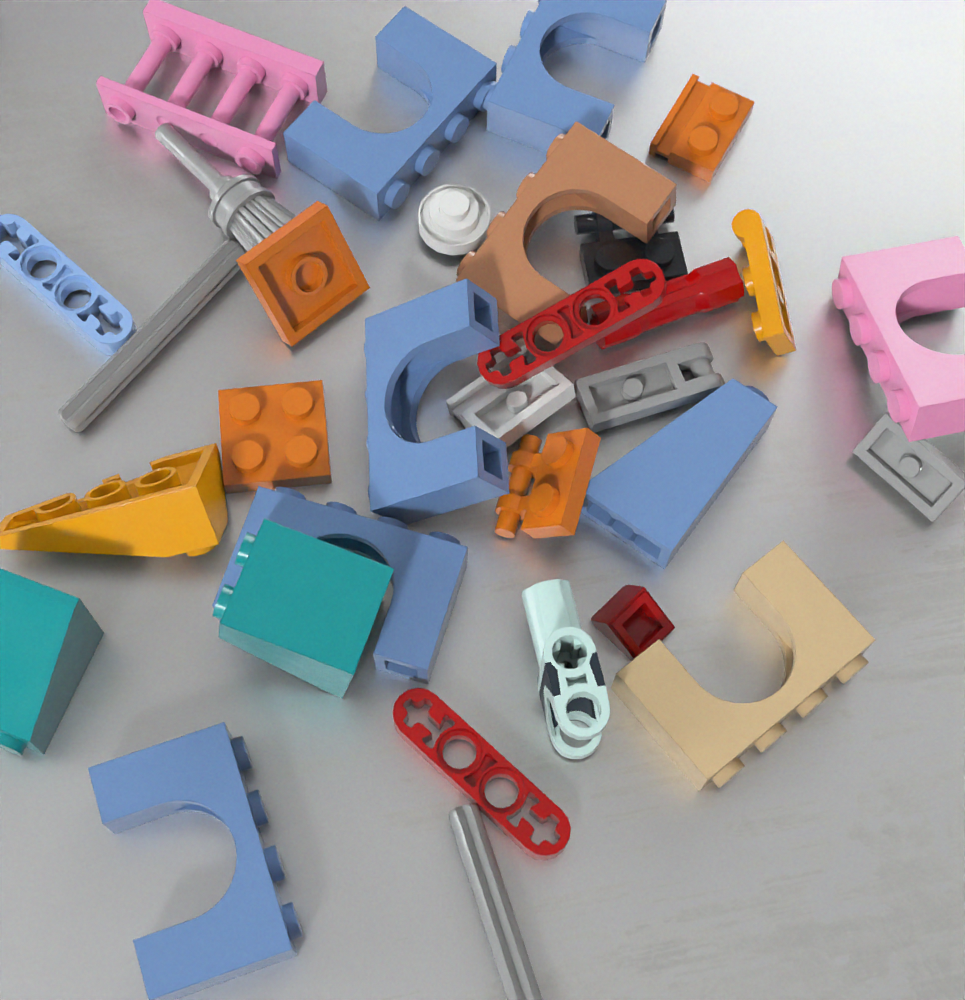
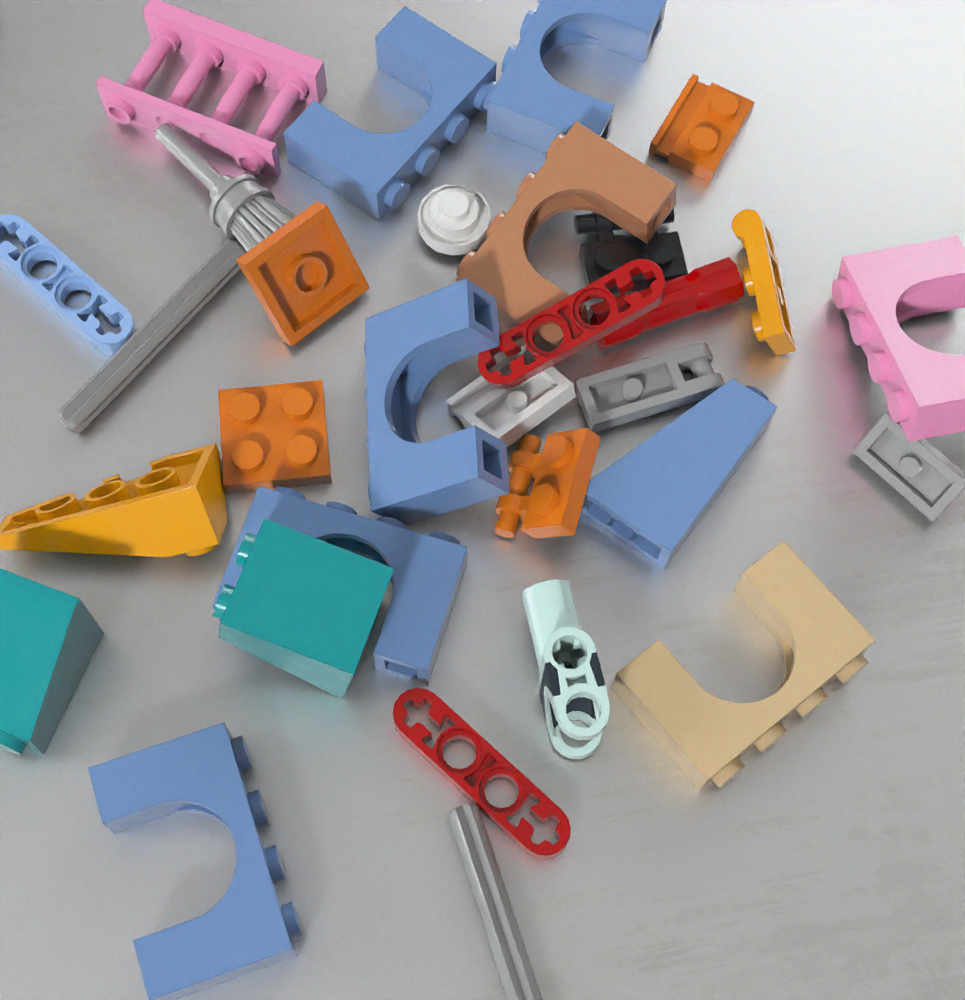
(632, 620): red slope -> none

